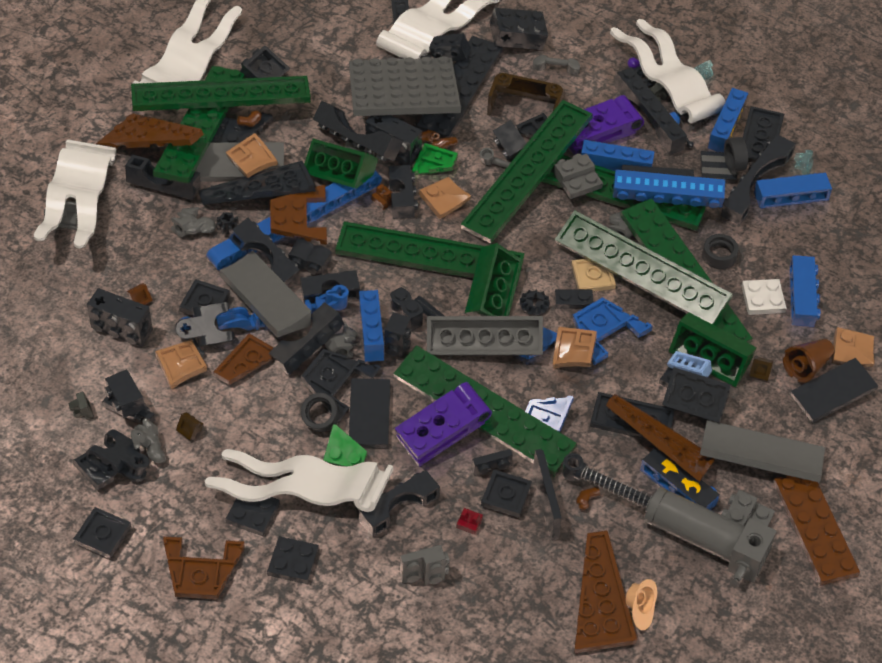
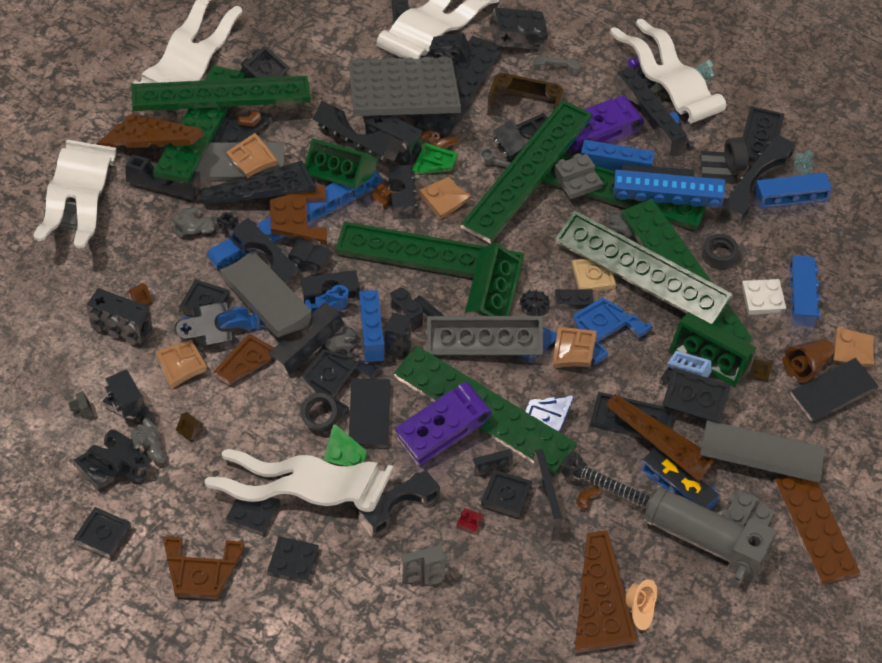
(728, 119): blue brick -> none

